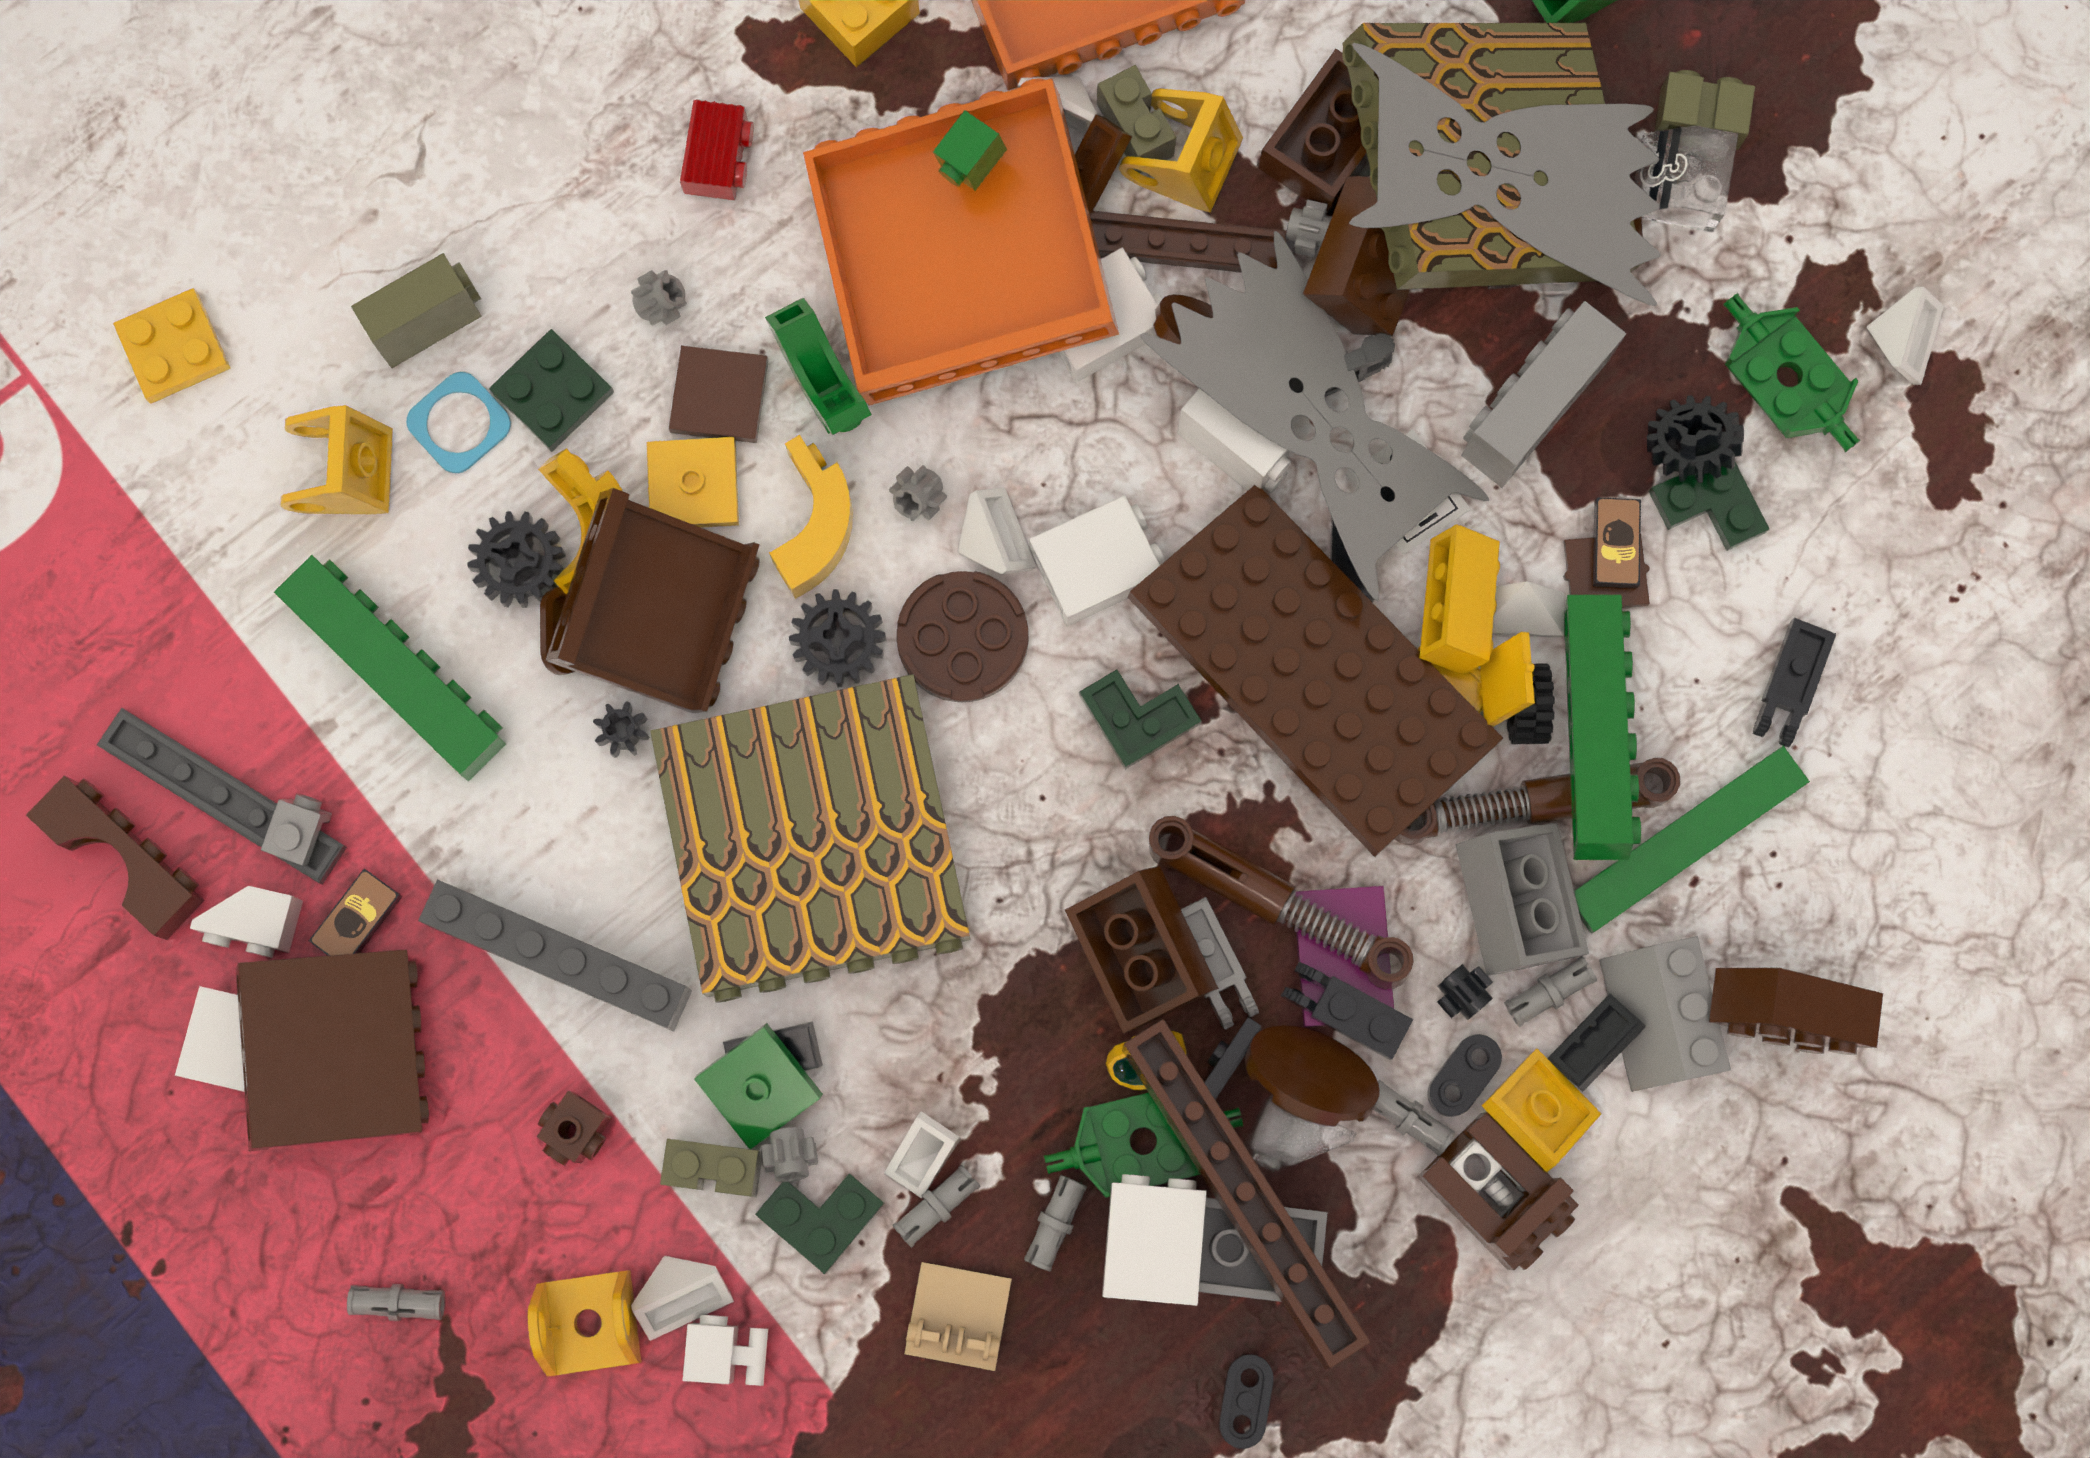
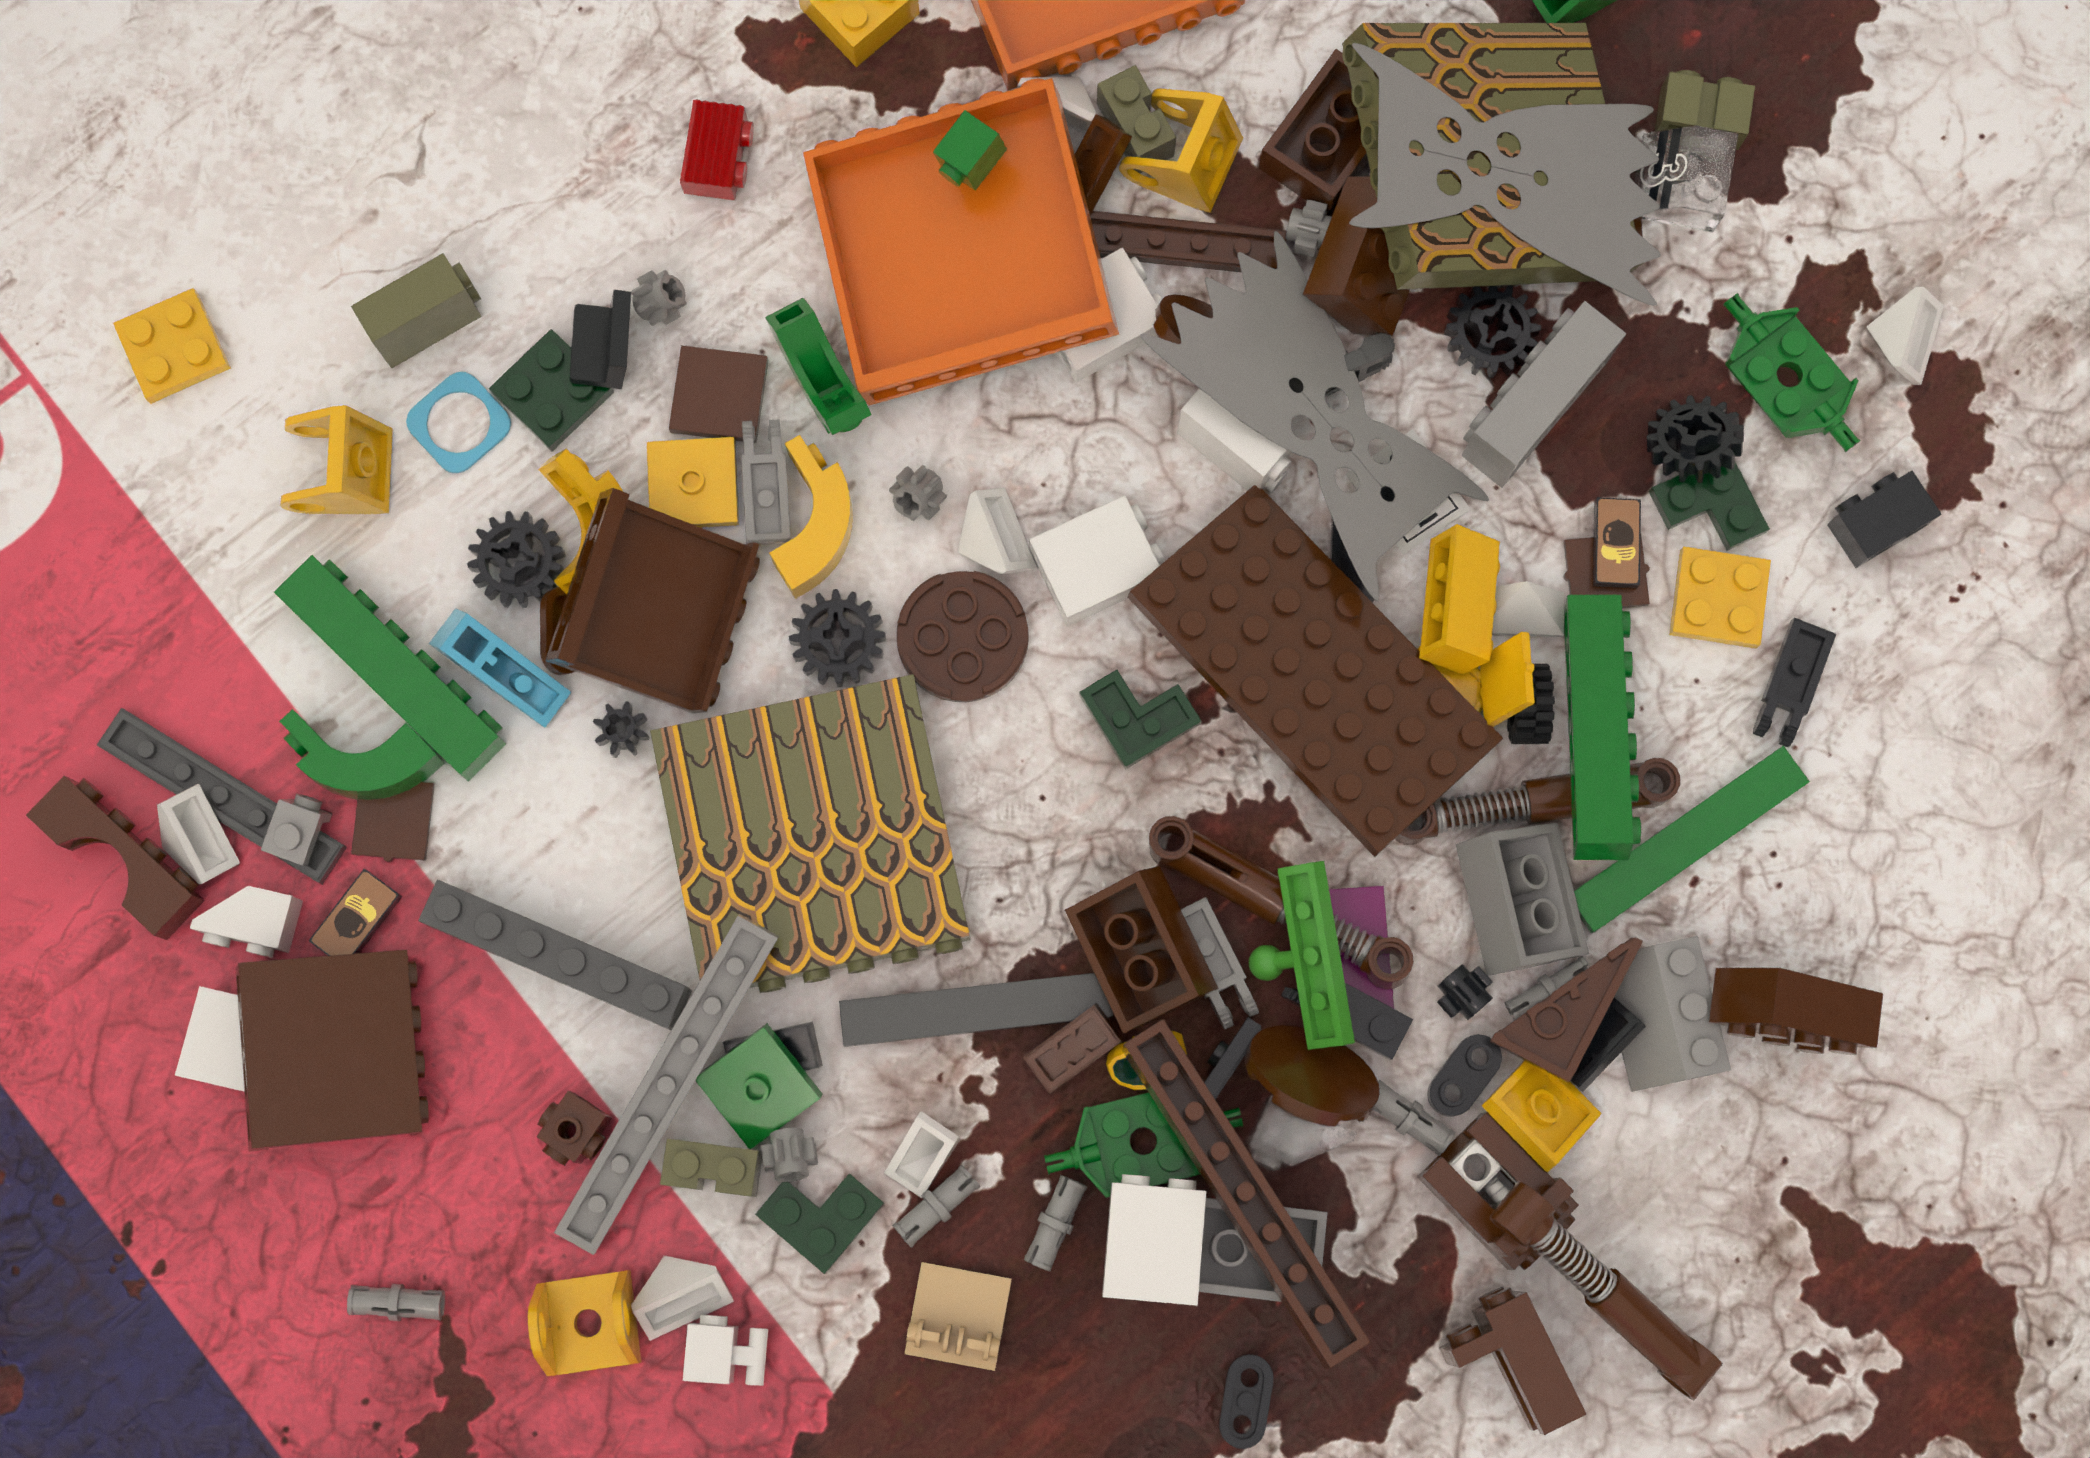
(194, 835): none -> white slope
(374, 774): none -> green arch
(394, 825): none -> reddish brown piece
(499, 667): none -> medium azure slope
(601, 342): none -> black panel
(666, 1084): none -> light grey plate
(765, 488): none -> light grey hinge
(969, 1009): none -> dark grey tile
(1073, 1048): none -> reddish brown plate
(1312, 955): none -> bright green plate
(1509, 336): none -> black gear
(1524, 1356): none -> reddish brown brick
(1563, 1025): none -> reddish brown wing
(1678, 1357): none -> reddish brown piece
(1720, 597): none -> yellow plate
(1883, 518): none -> black brick

